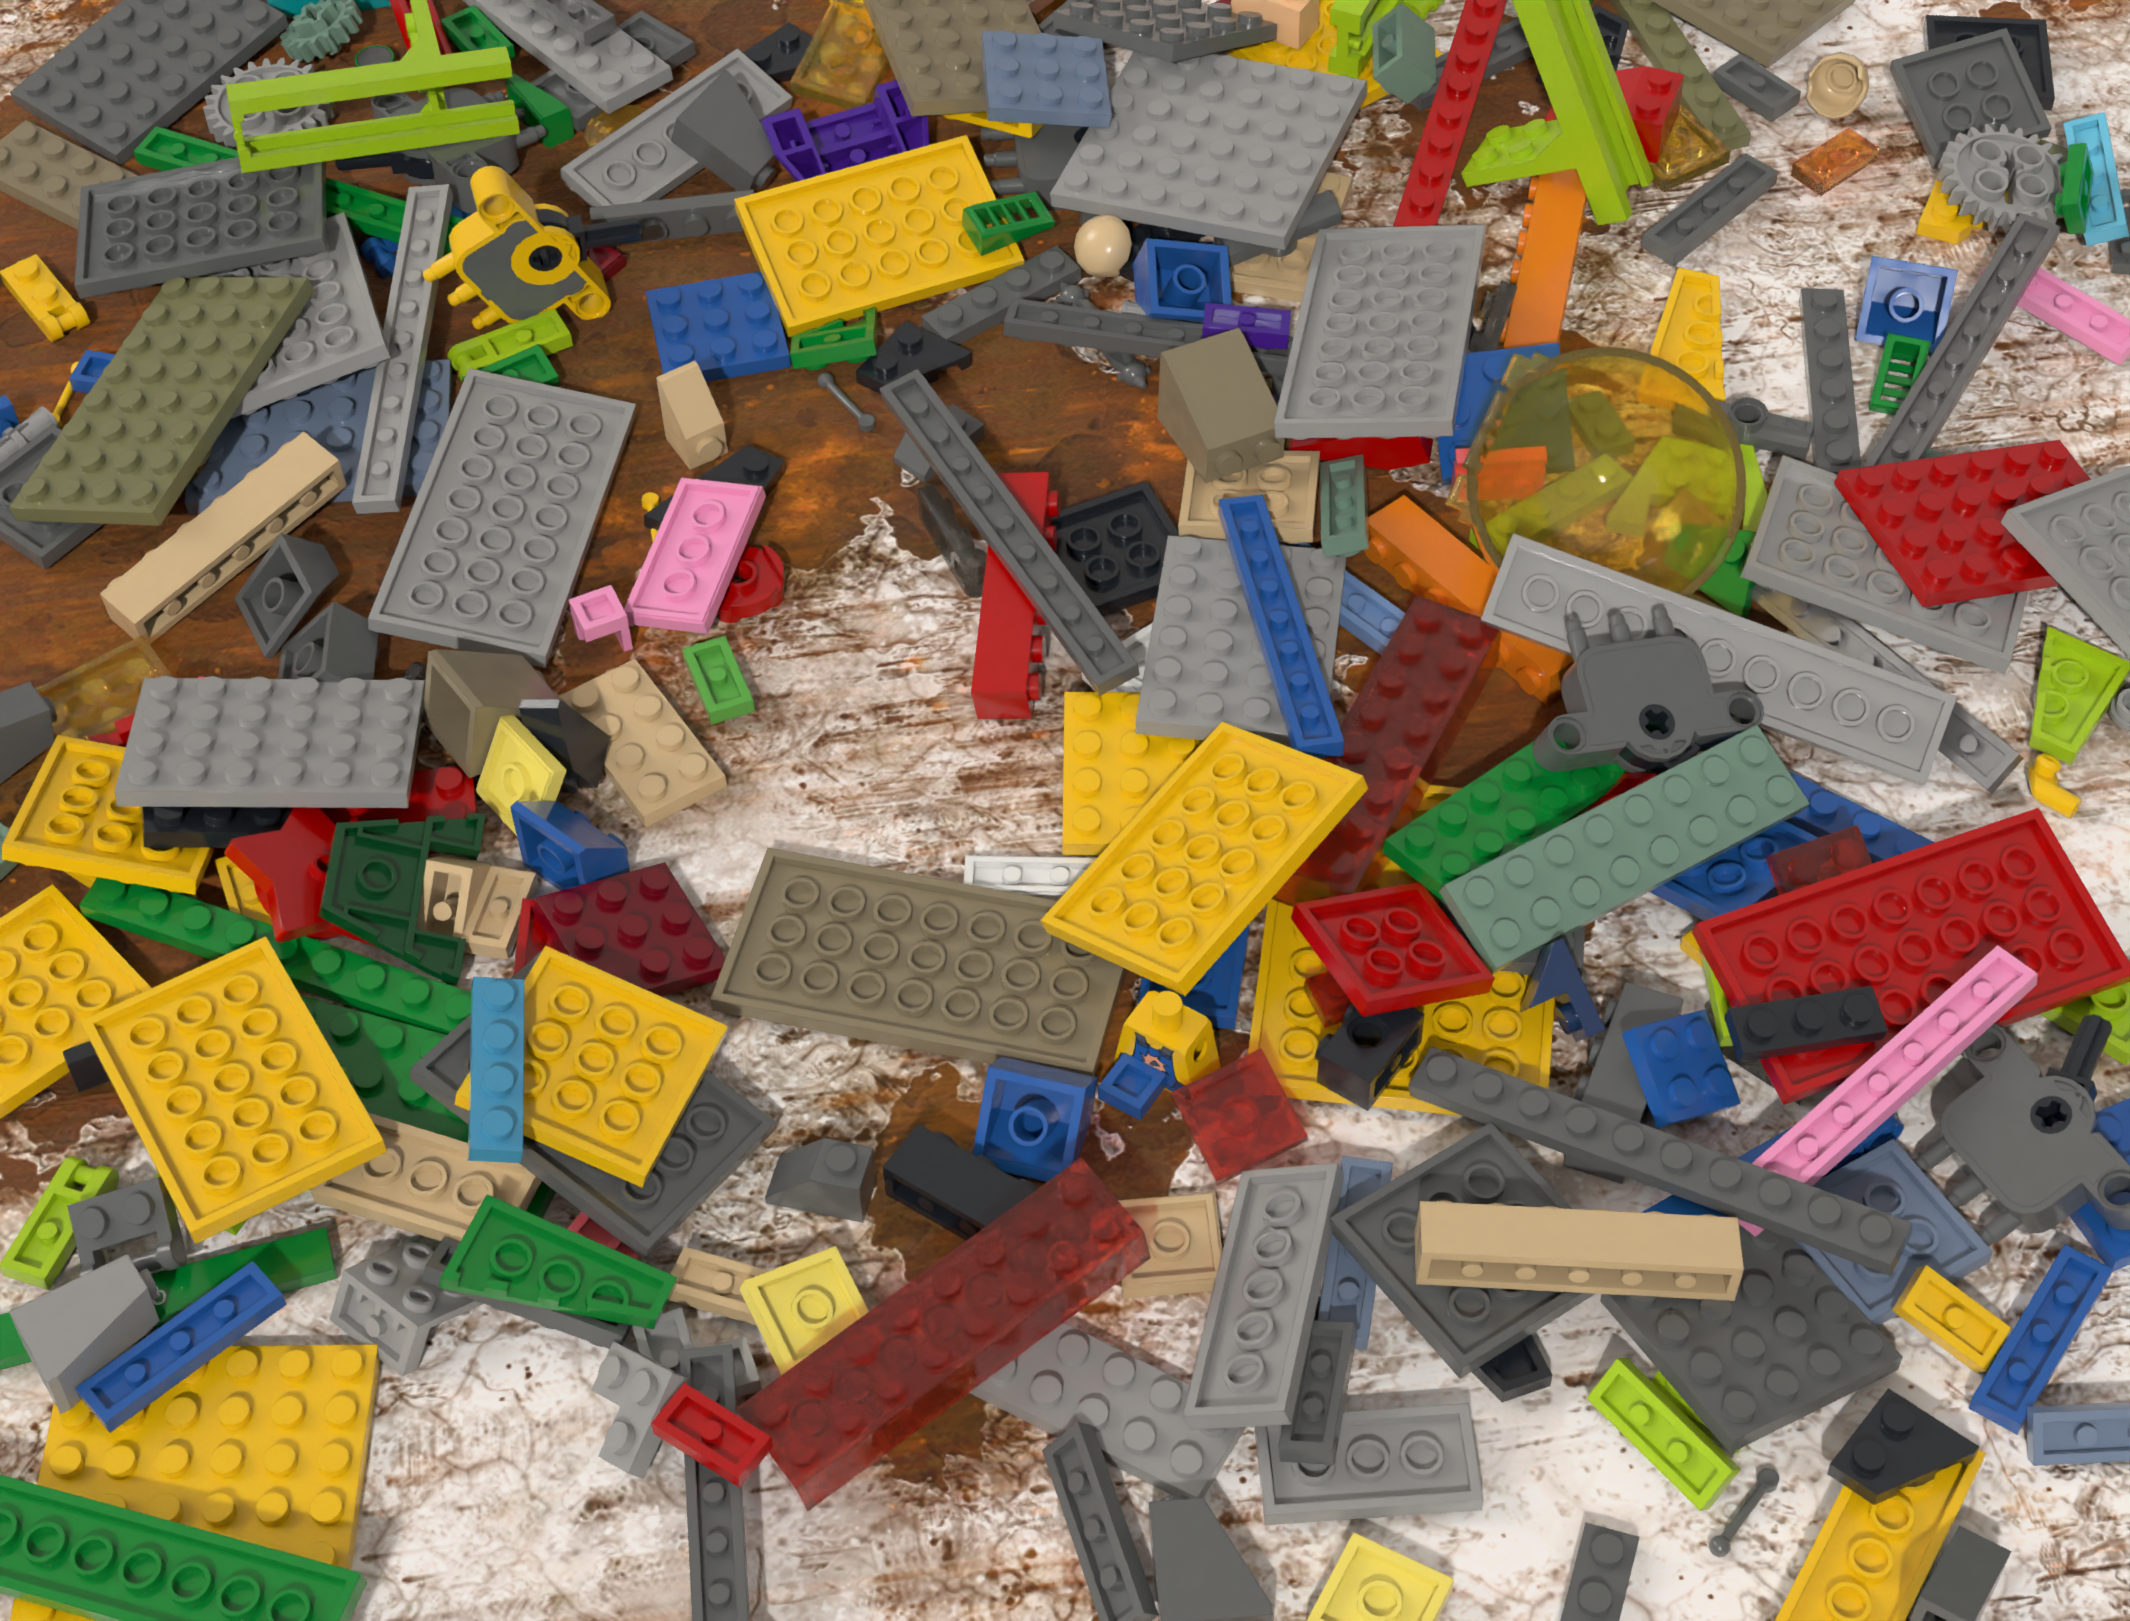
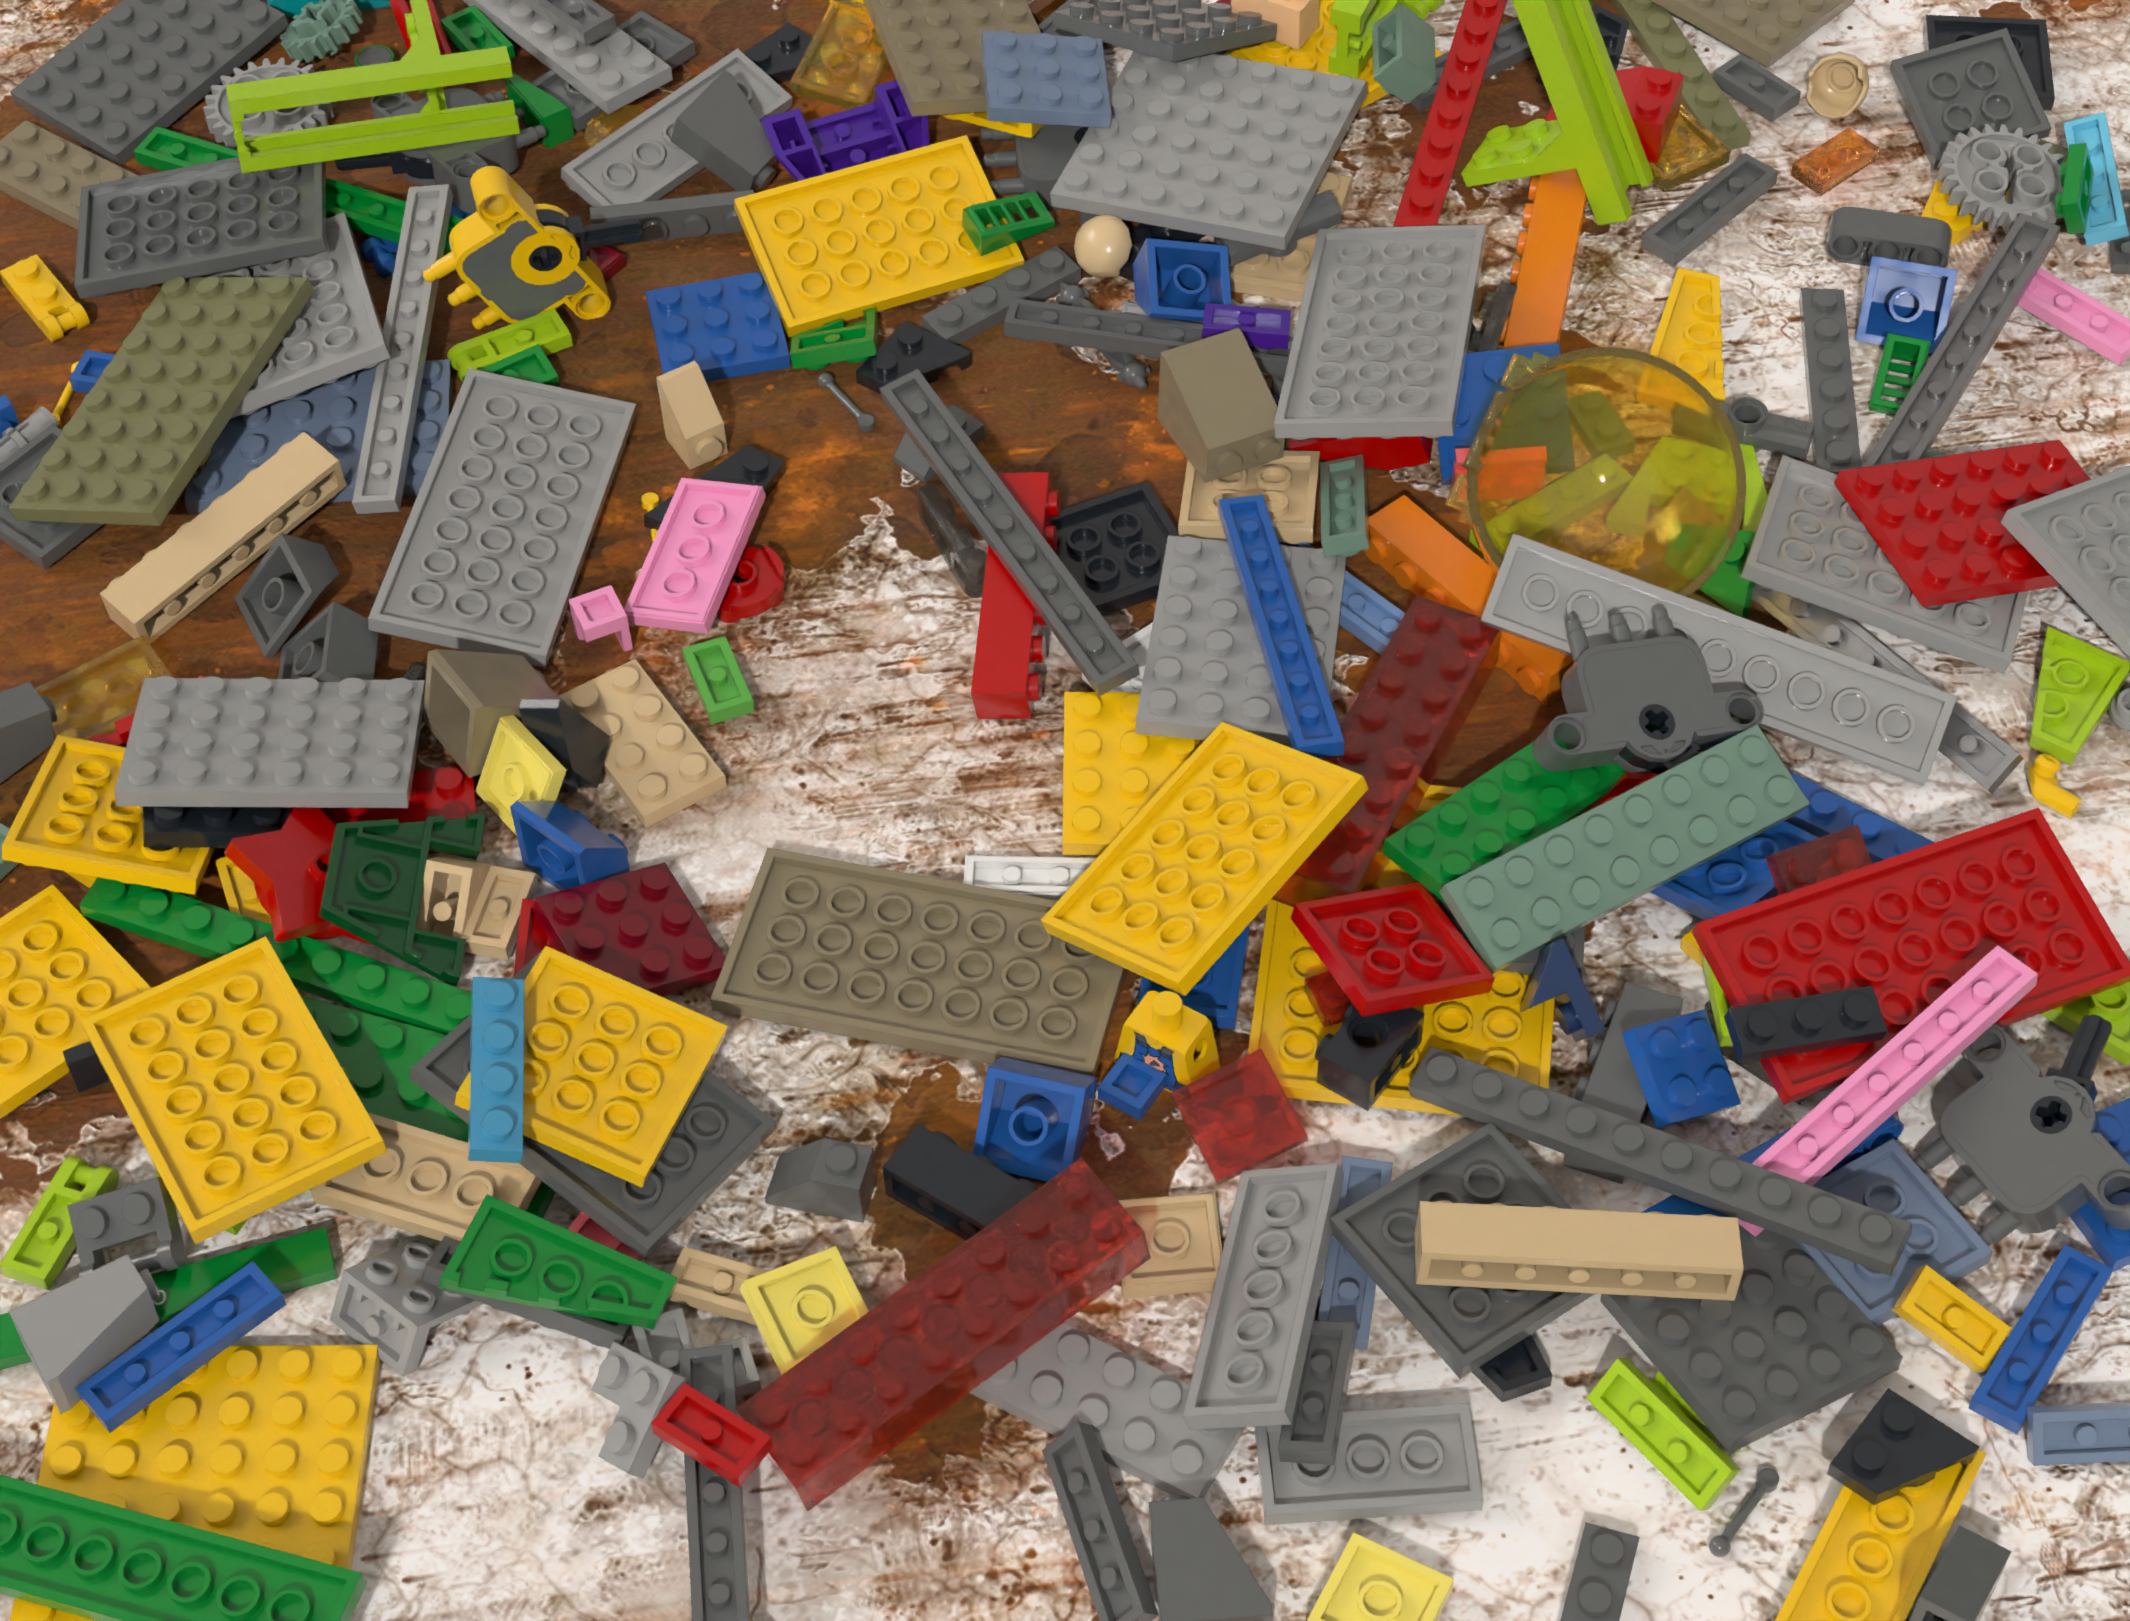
(1863, 233): none -> dark grey beam

